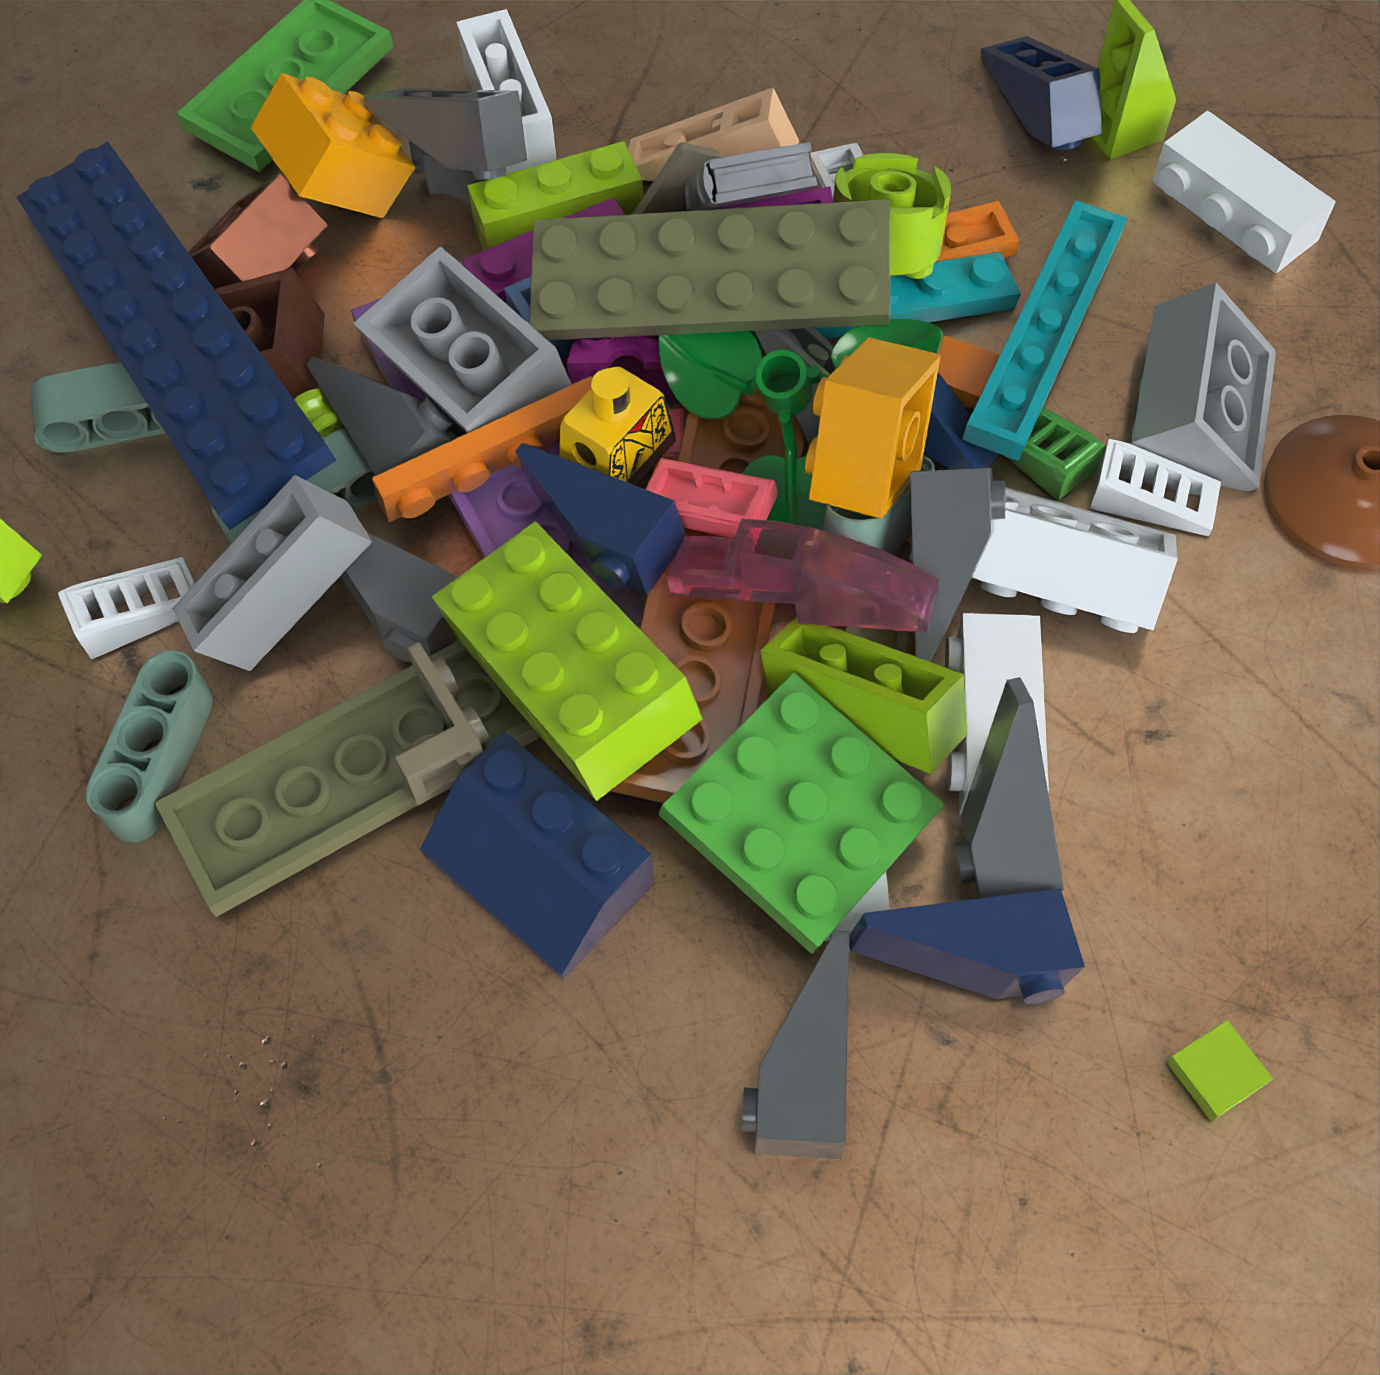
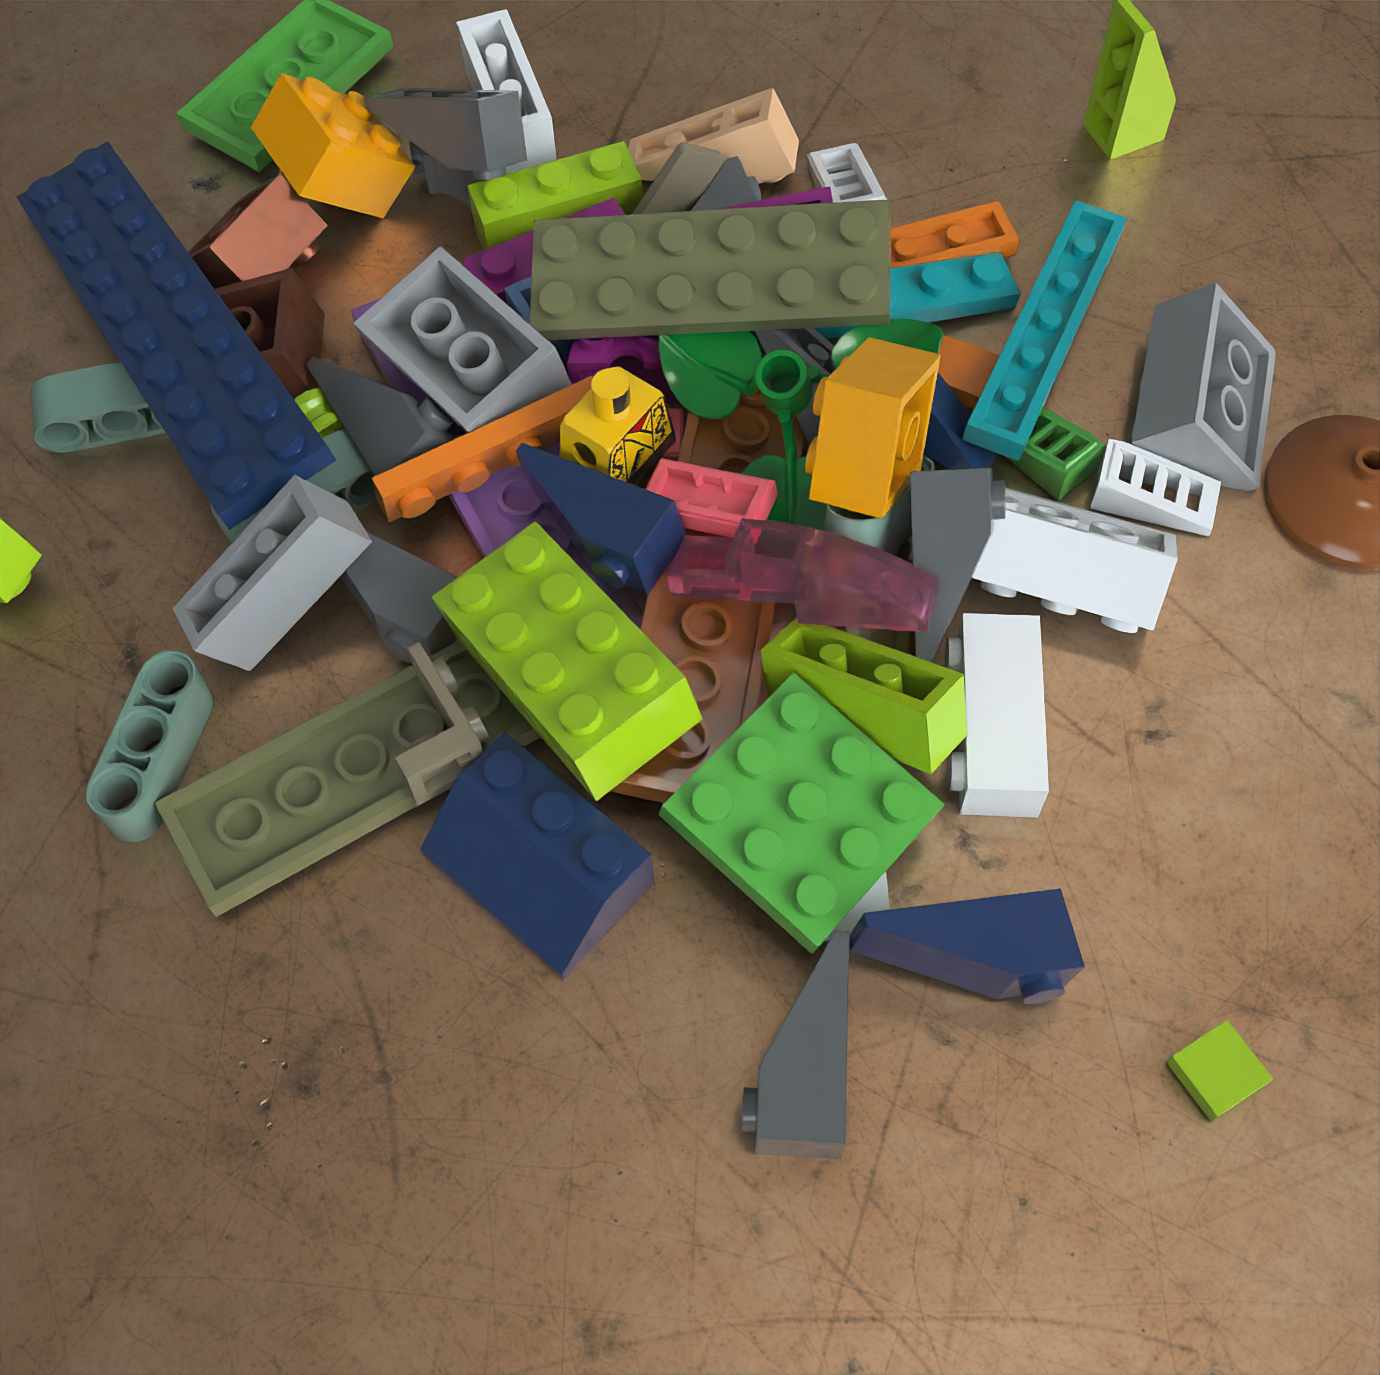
(105, 593): white slope -> none
(750, 178): flat silver piece -> none
(916, 201): lime brick -> none
(1008, 807): dark grey slope -> none
(1047, 90): dark blue slope -> none
(1242, 191): white brick -> none

